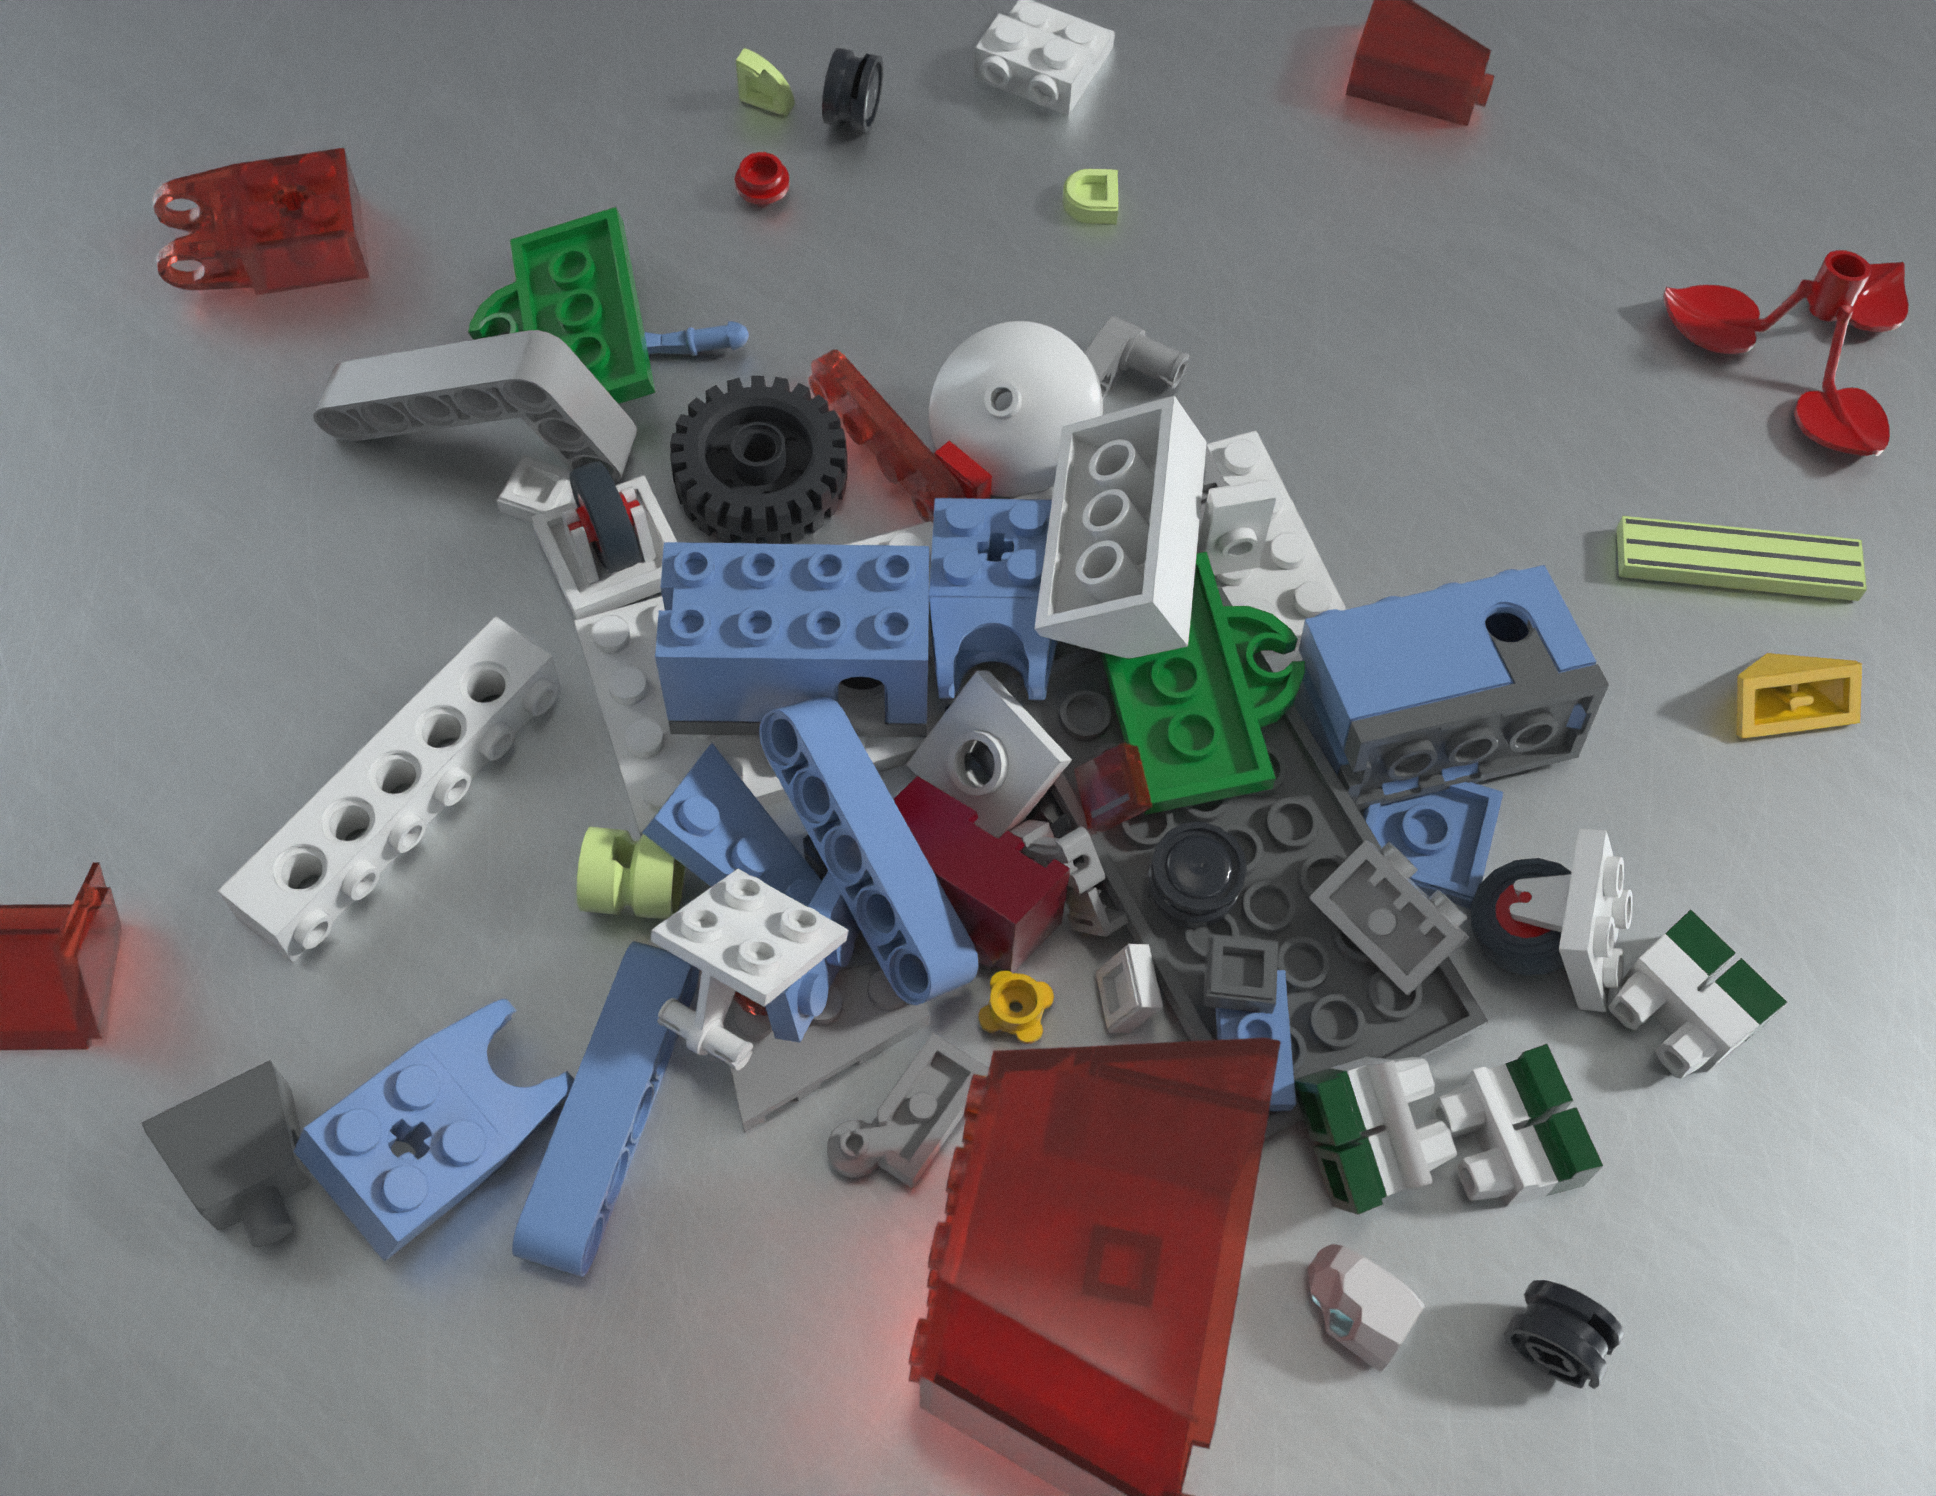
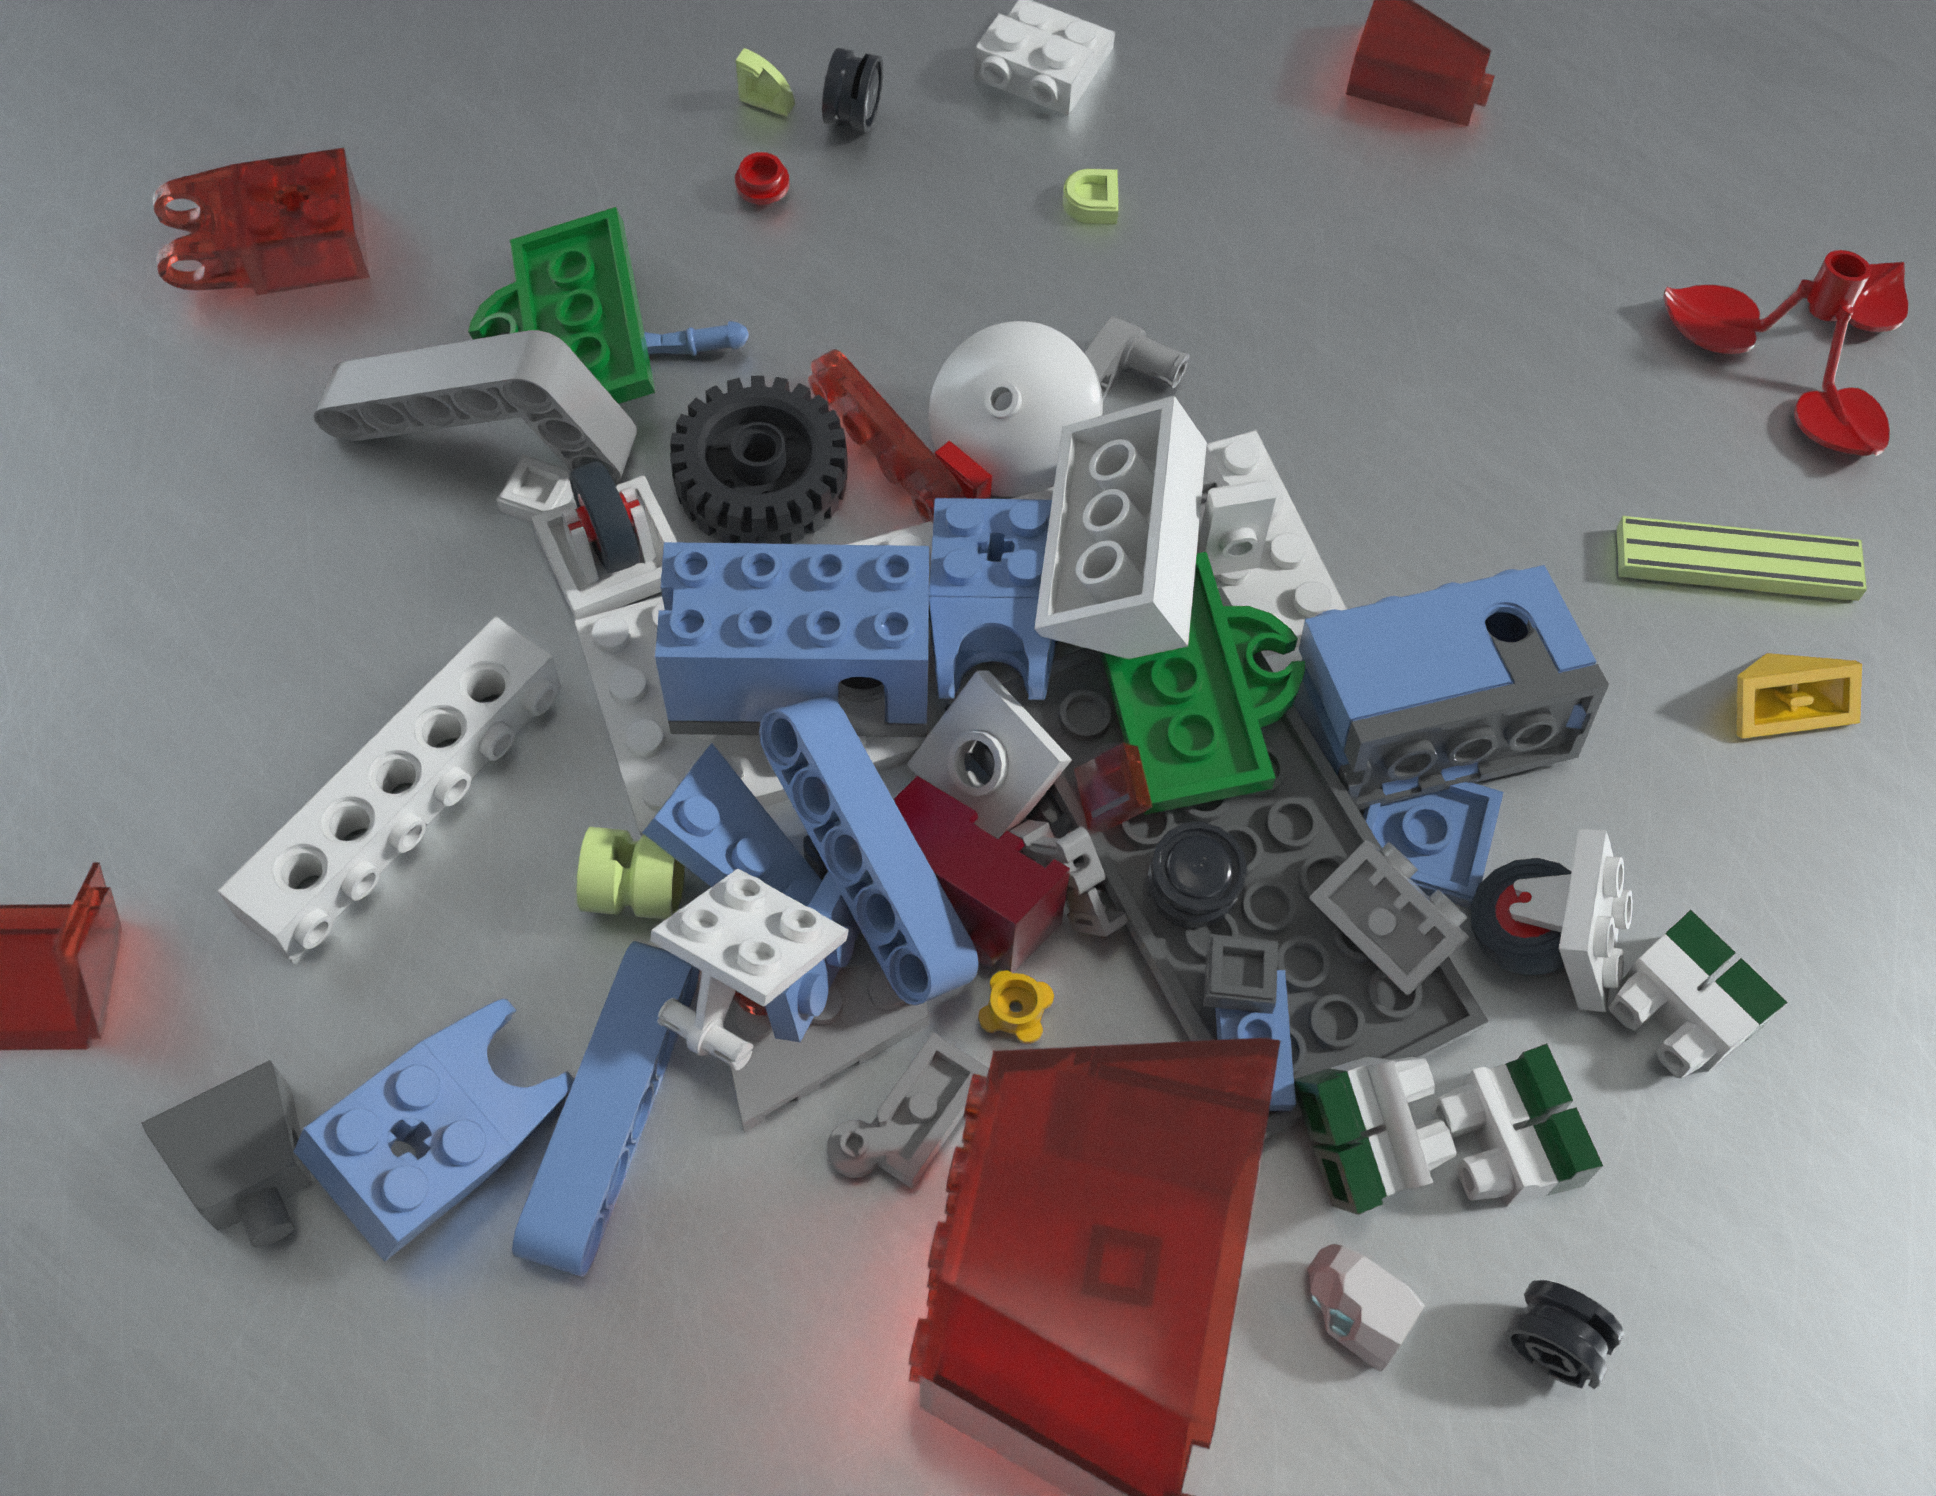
(1128, 988): white tile -> none

